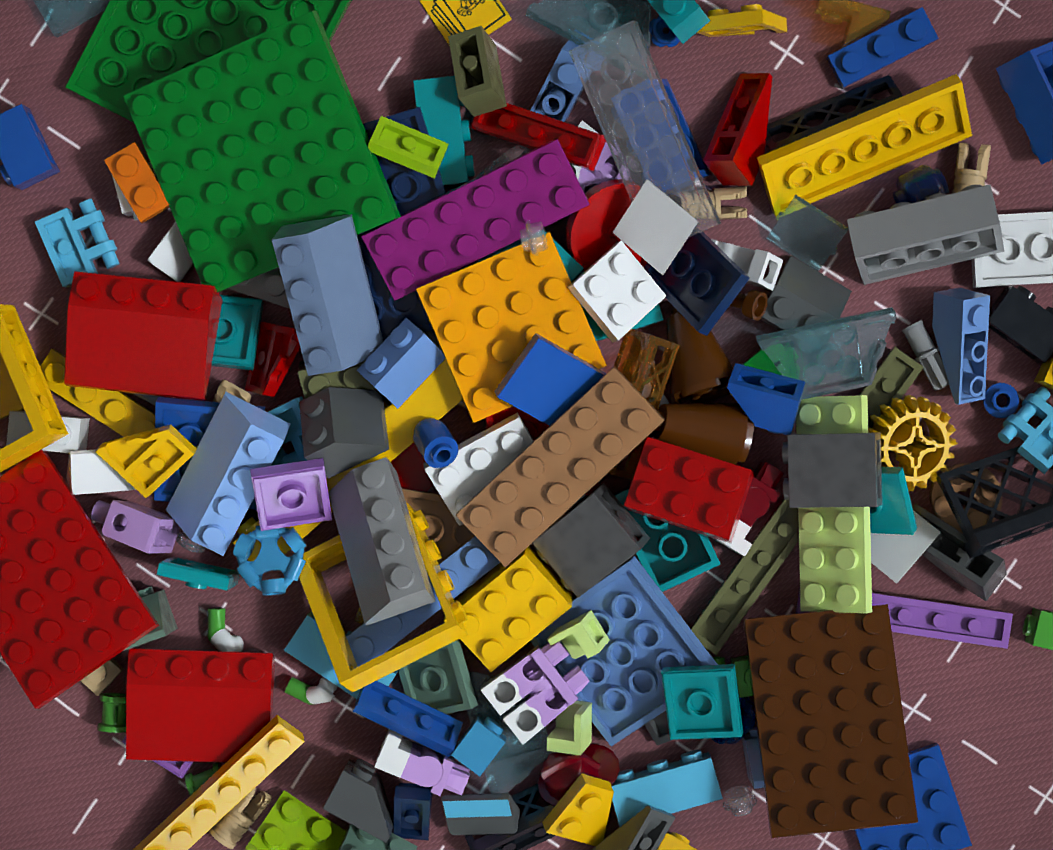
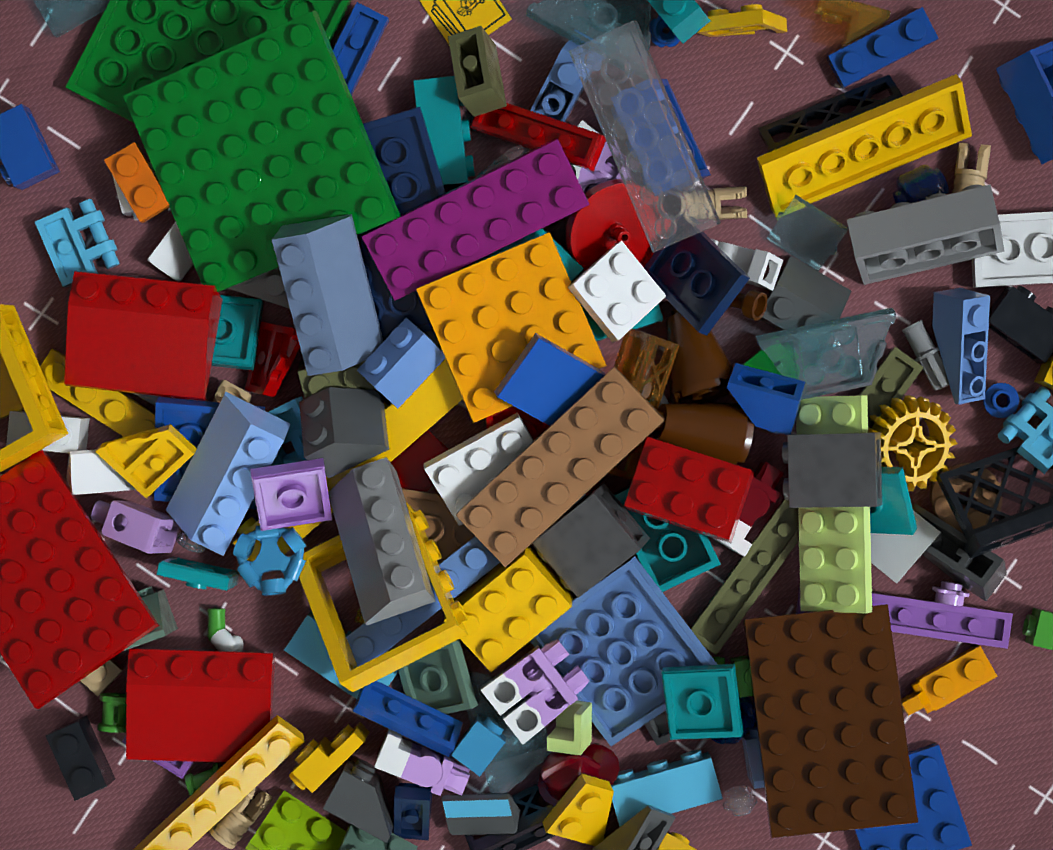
(80, 758): none -> black brick
(311, 694): arm -> none
(321, 759): none -> yellow plate
(358, 42): none -> blue plate
(407, 147): lime plate -> none
(435, 443): blue brick -> none
(534, 238): clear plate -> none
(581, 636): yellowish green panel -> none
(655, 227): white sticker -> none
(741, 131): red slope -> none
(949, 681): none -> light orange hinge
(950, 593): none -> lavender plate

